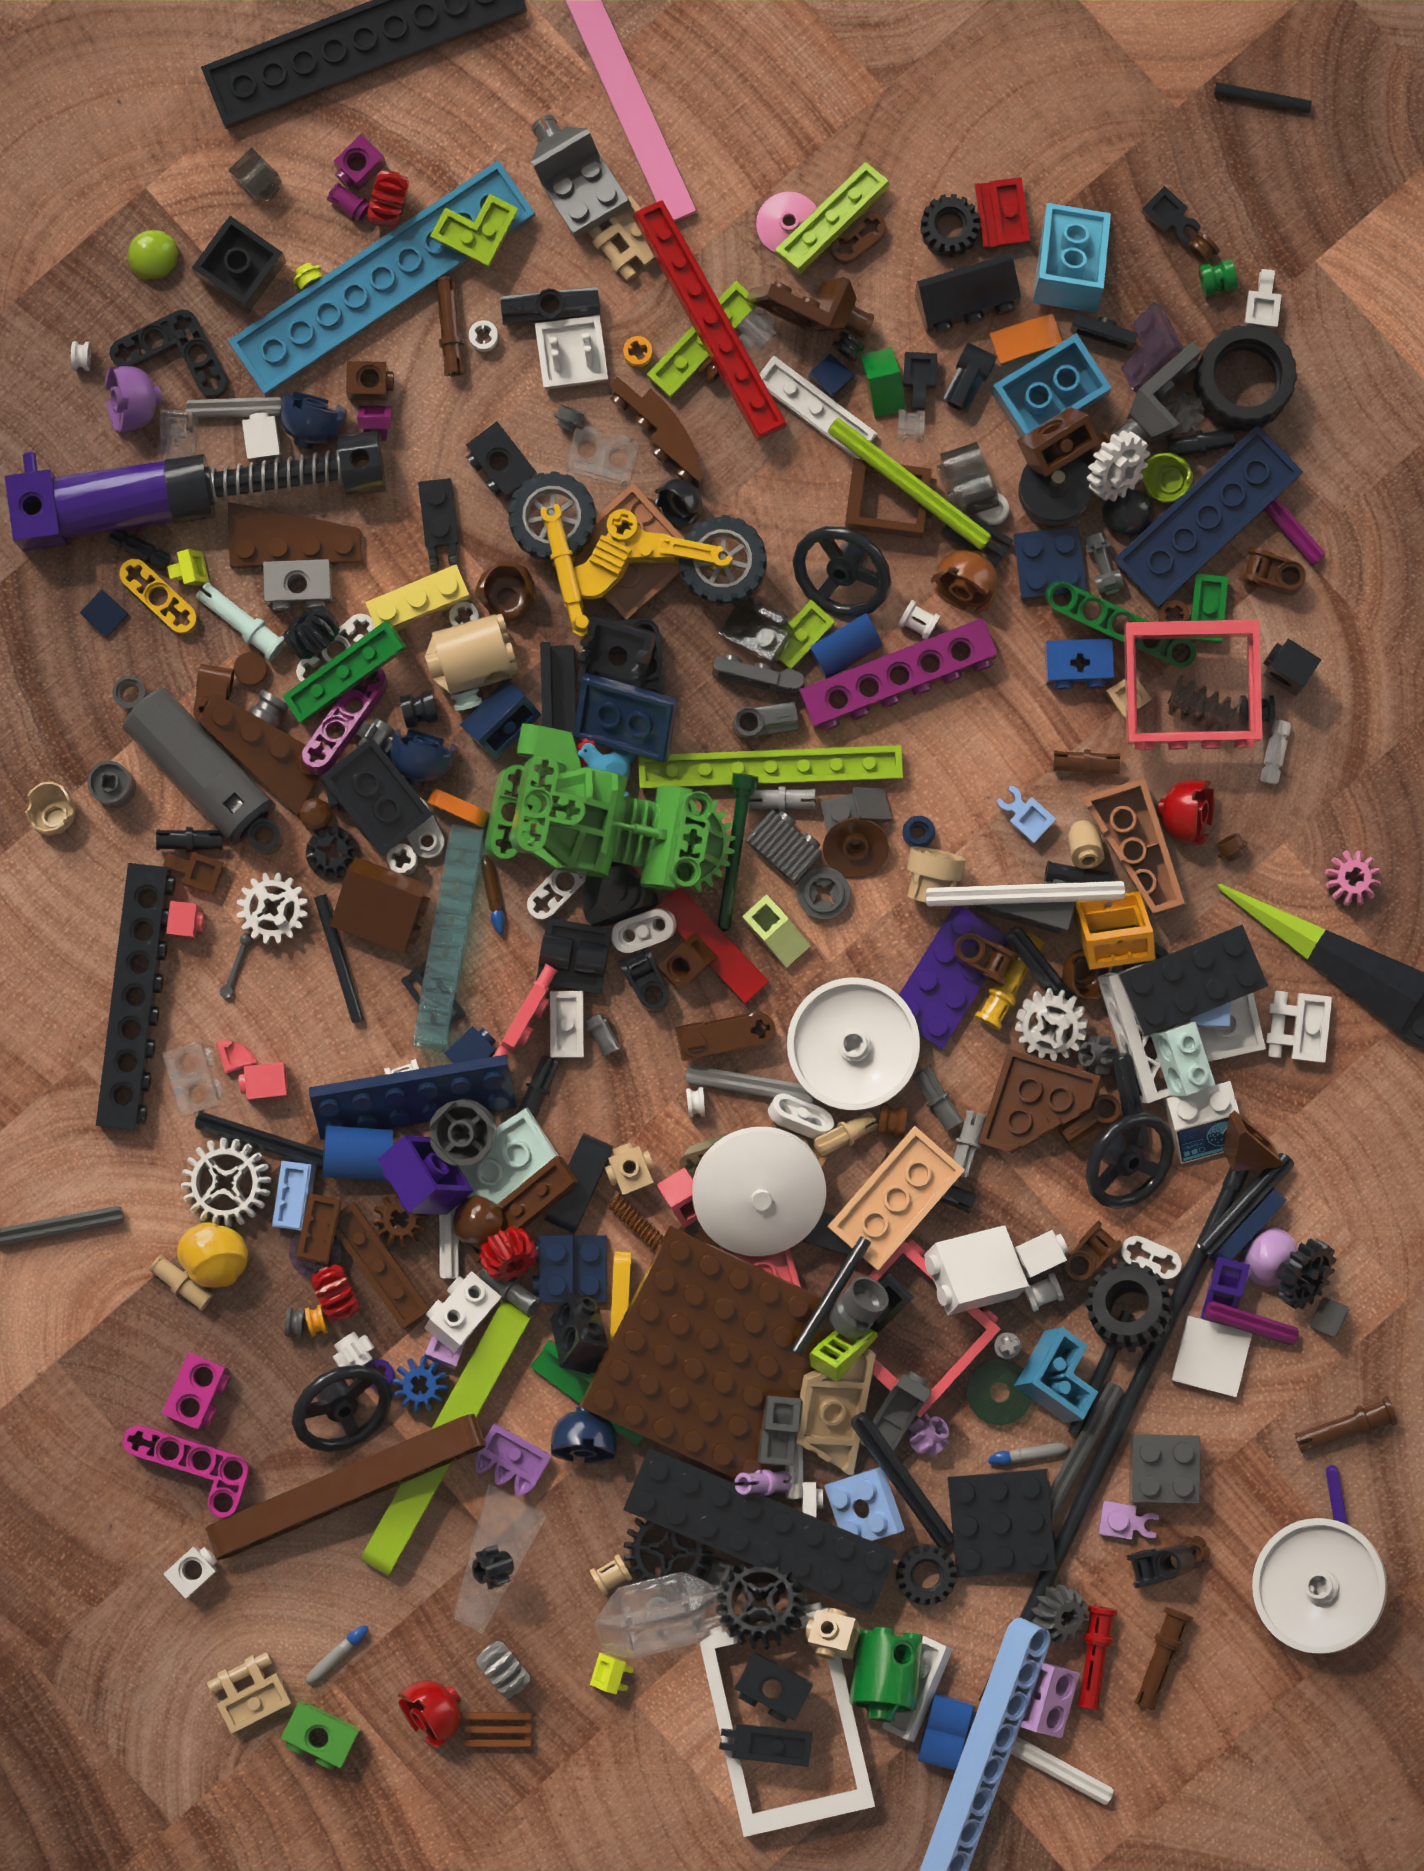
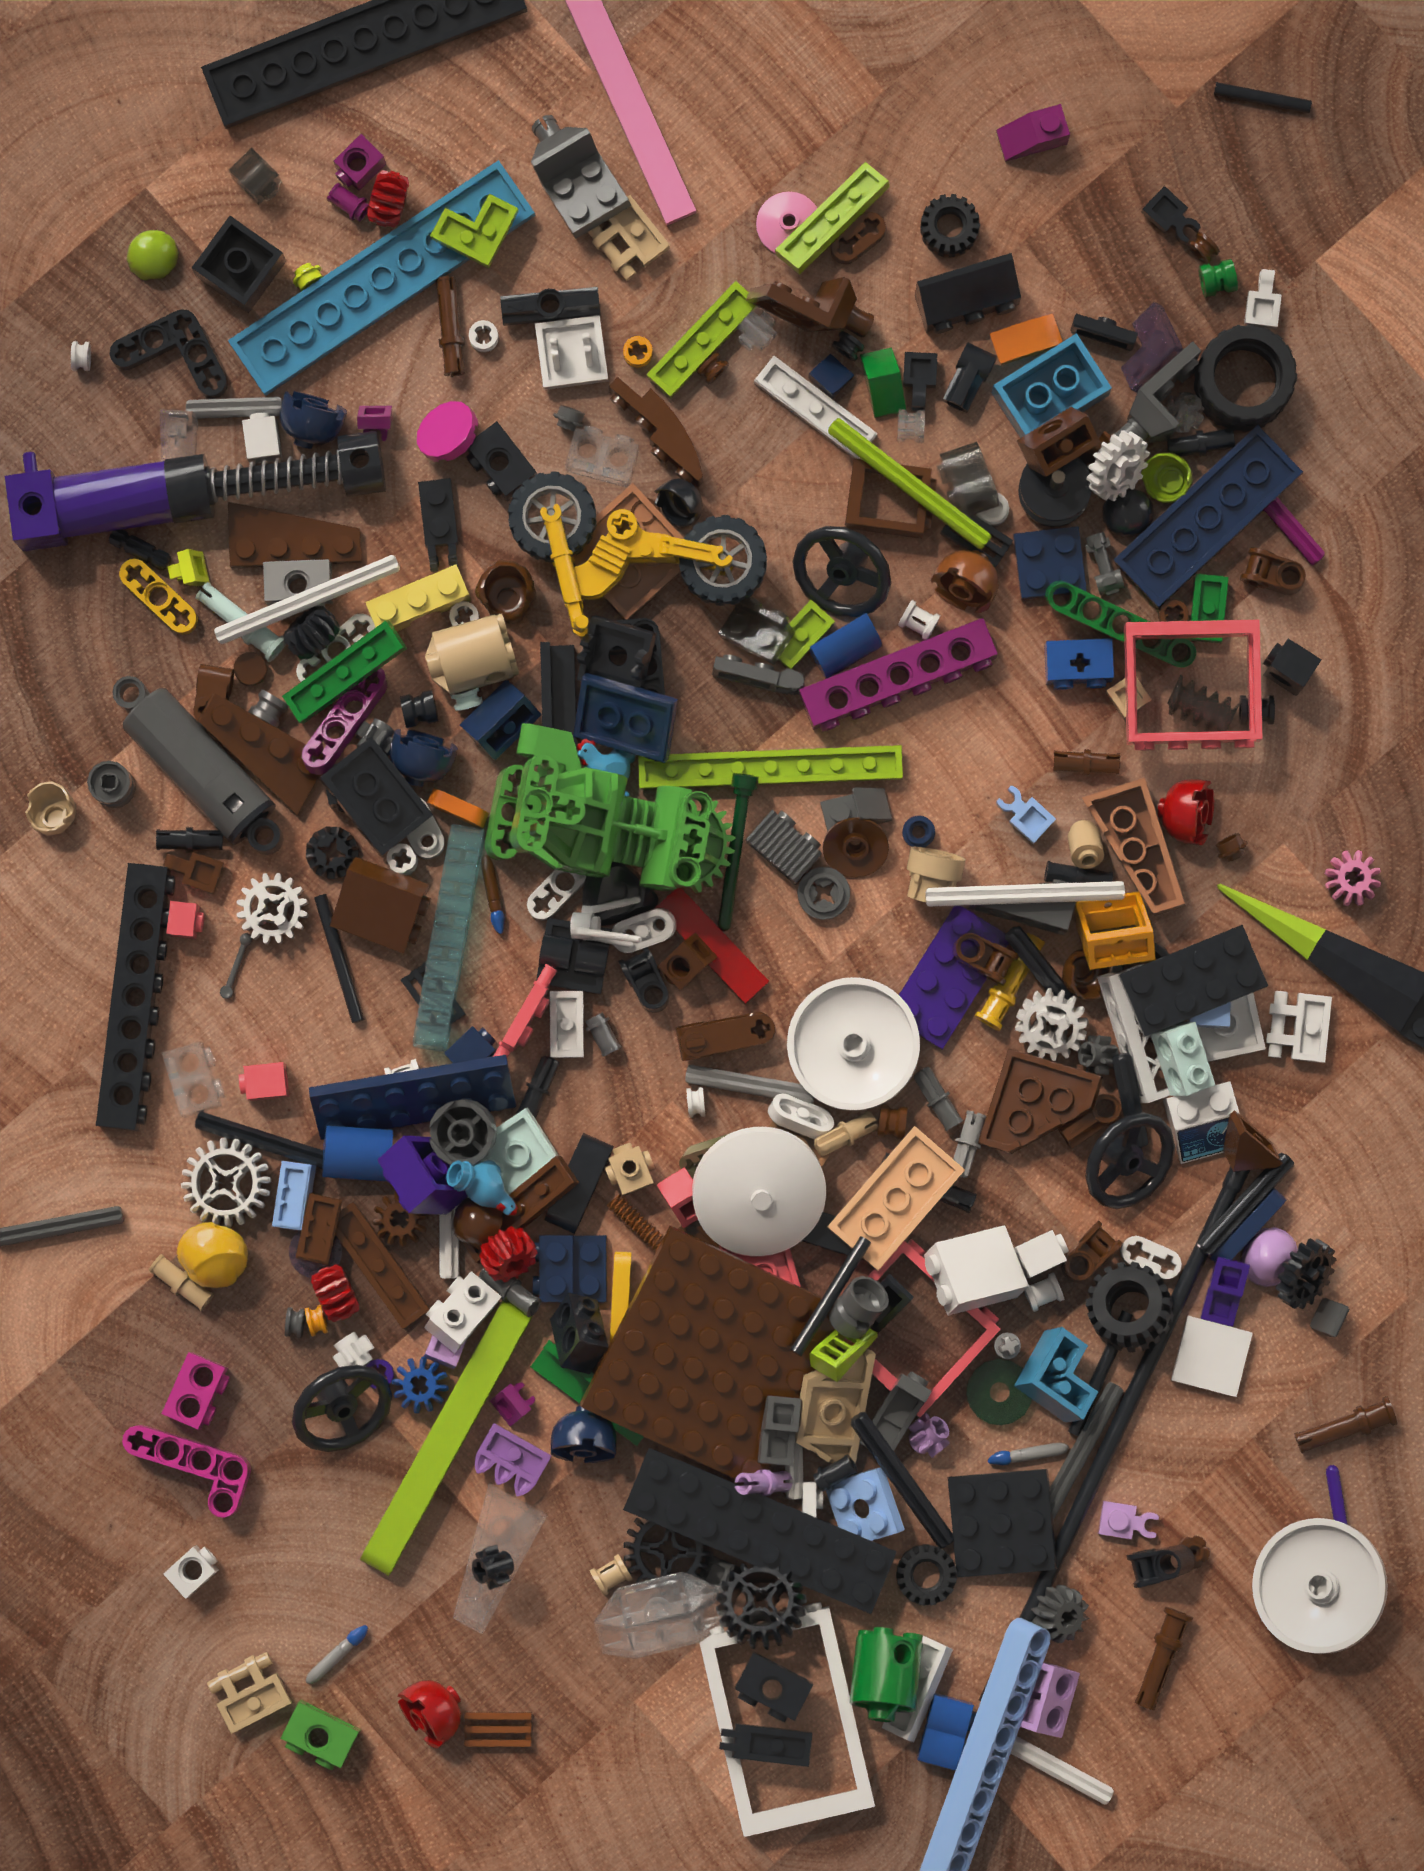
(103, 613): dark blue slope -> none
(132, 398): medium lavender cylinder -> none
(234, 1056): coral tile -> none
(307, 599): none -> white axle
(315, 814): reddish brown tile -> none
(345, 1487): reddish brown beam -> none
(358, 370): reddish brown brick -> none
(447, 431): none -> dark pink tile
(482, 1184): none -> dark azure animal
(503, 1669): light grey gear -> none
(511, 1404): none -> magenta tile
(588, 927): none -> white plant
(608, 1673): neon yellow tile -> none
(709, 320): red tile -> none
(768, 719): dark grey piece -> none
(776, 931): yellowish green slope -> none
(783, 799): light grey pin -> none
(833, 1634): tan brick -> none
(835, 1473): none -> black pin
(1002, 213): red plate -> none
(1034, 133): none -> magenta slope
(1072, 258): medium azure slope -> none
(1098, 1640): red pin -> none
(1164, 1468): dark grey brick -> none
(1251, 1323): magenta axle -> none
(1275, 752): white axle -> none

